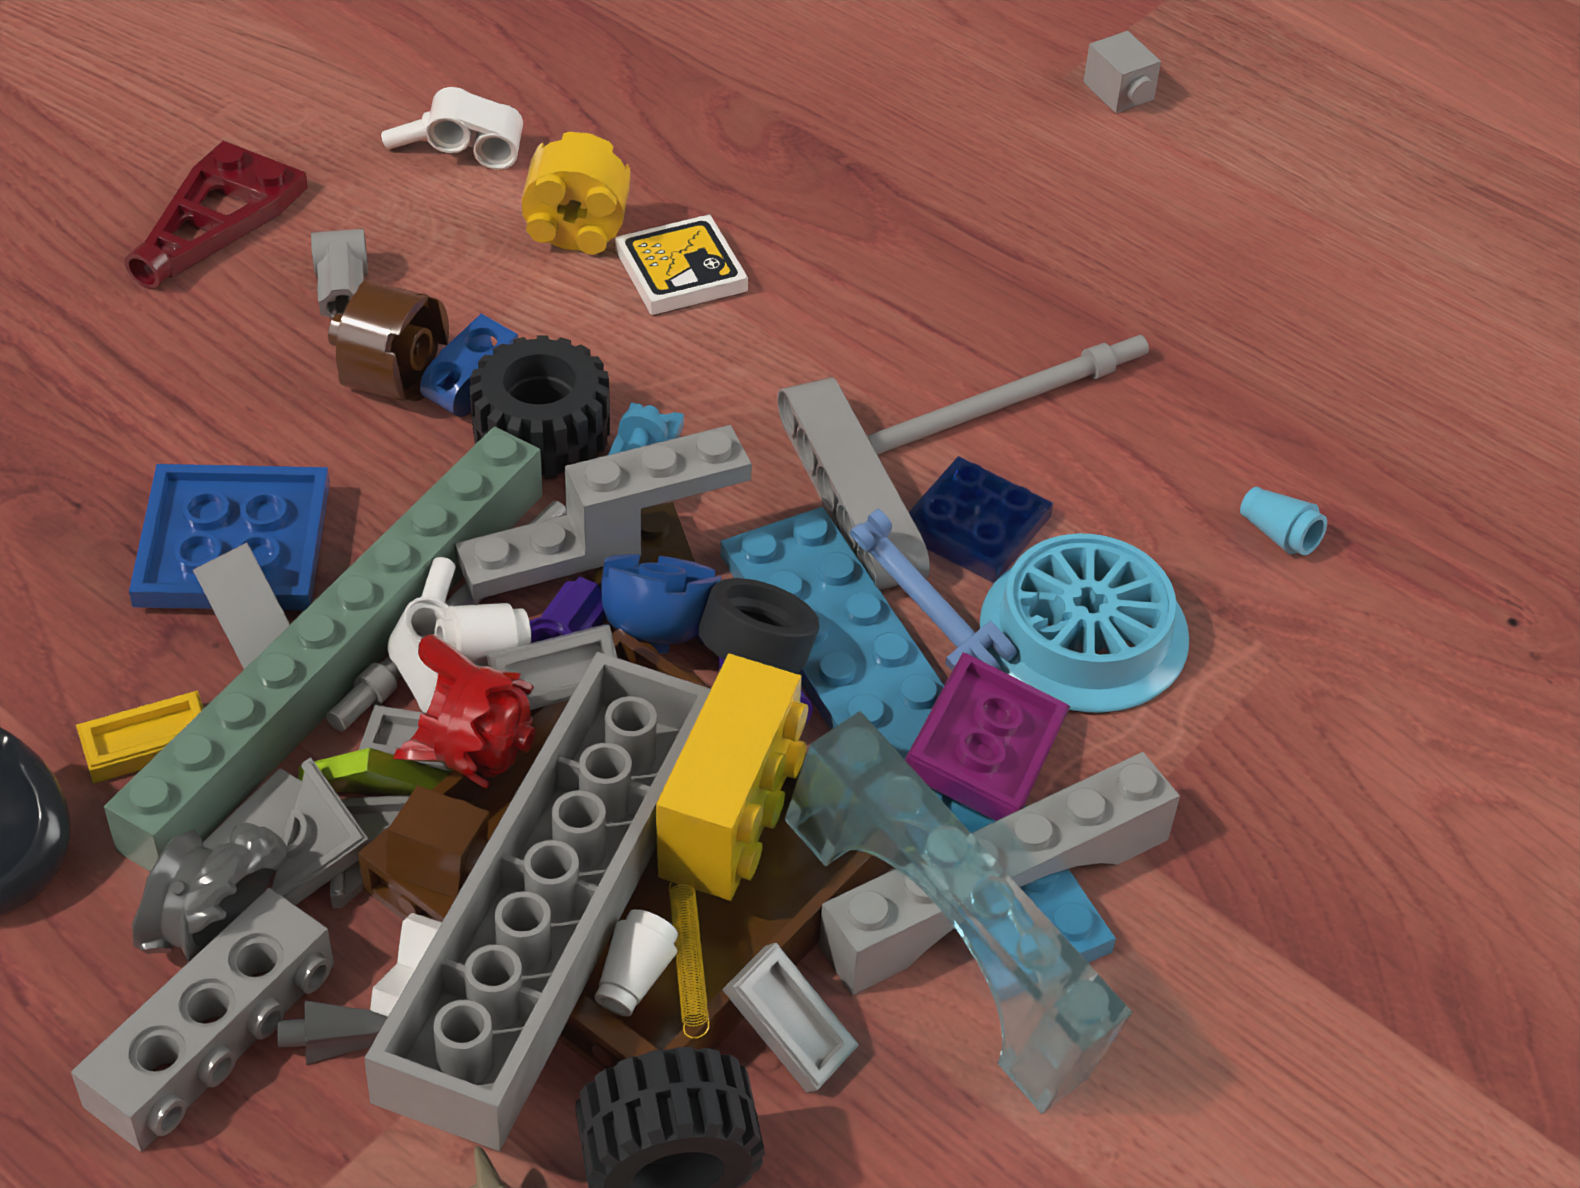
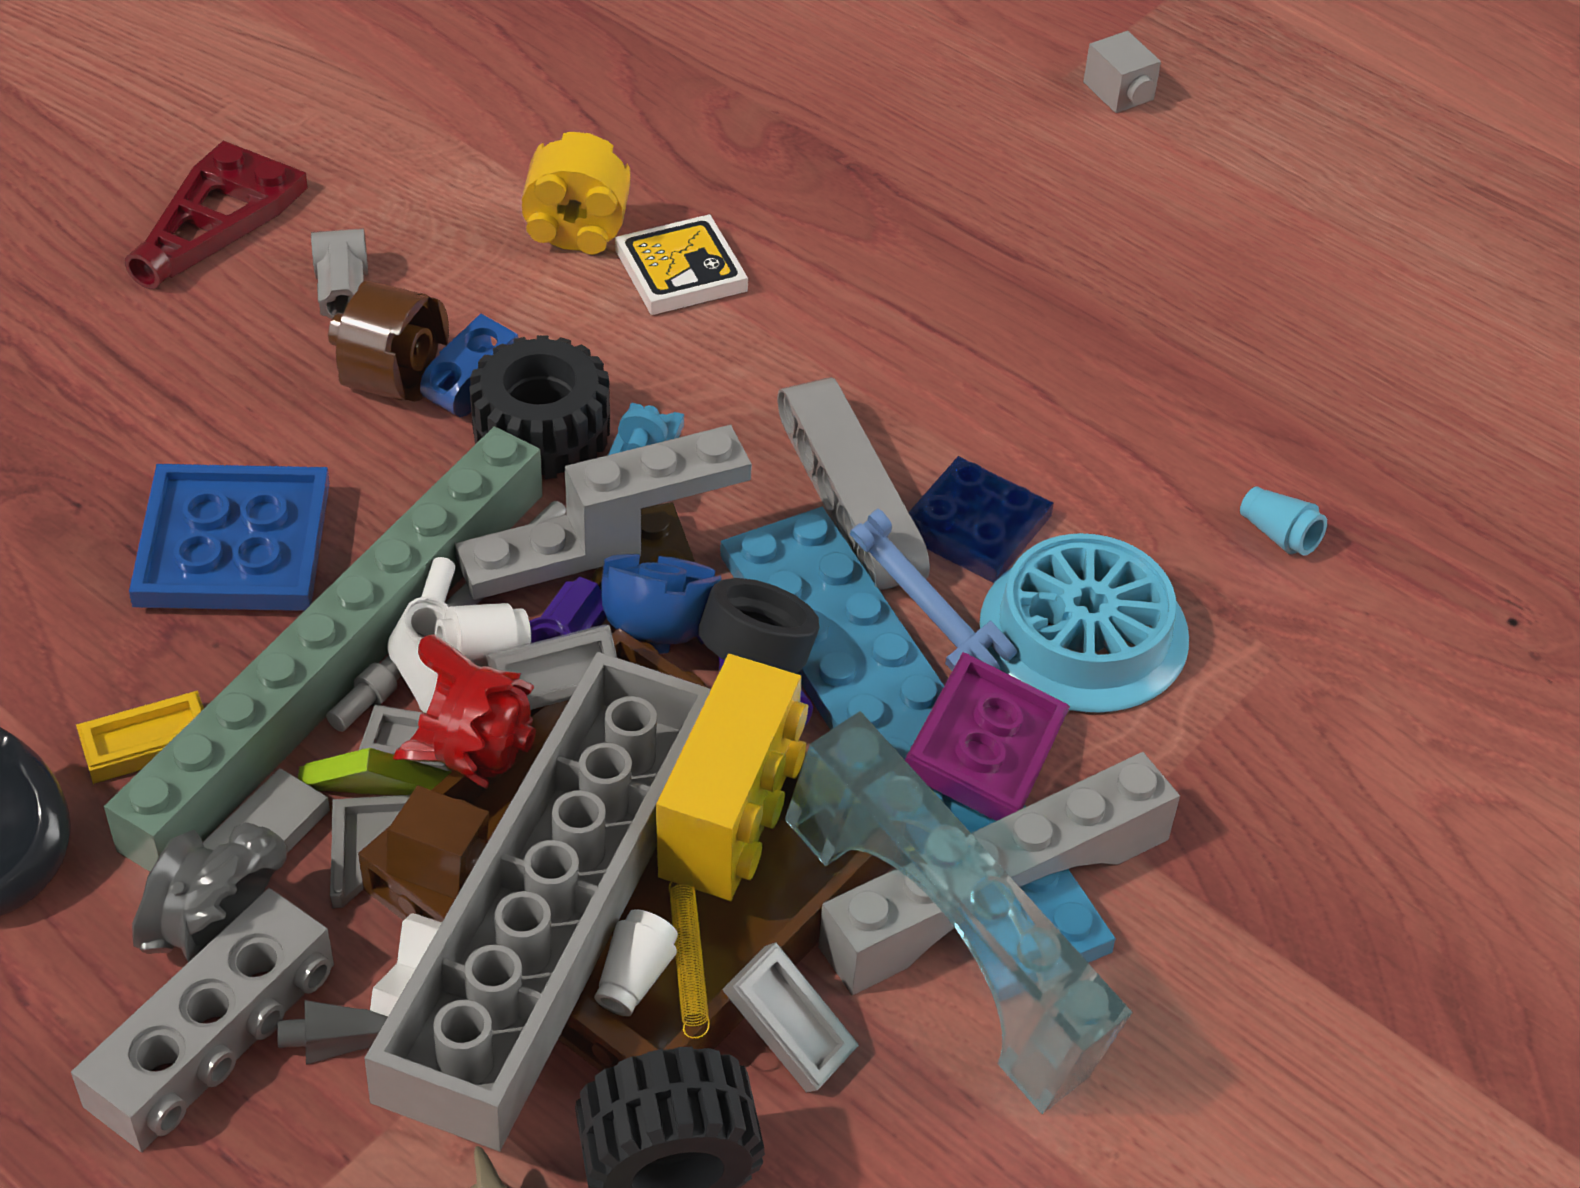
(242, 602): light grey tile -> none
(319, 838): light grey tile -> none
(462, 121): white beam -> none
(1094, 362): light grey bar -> none

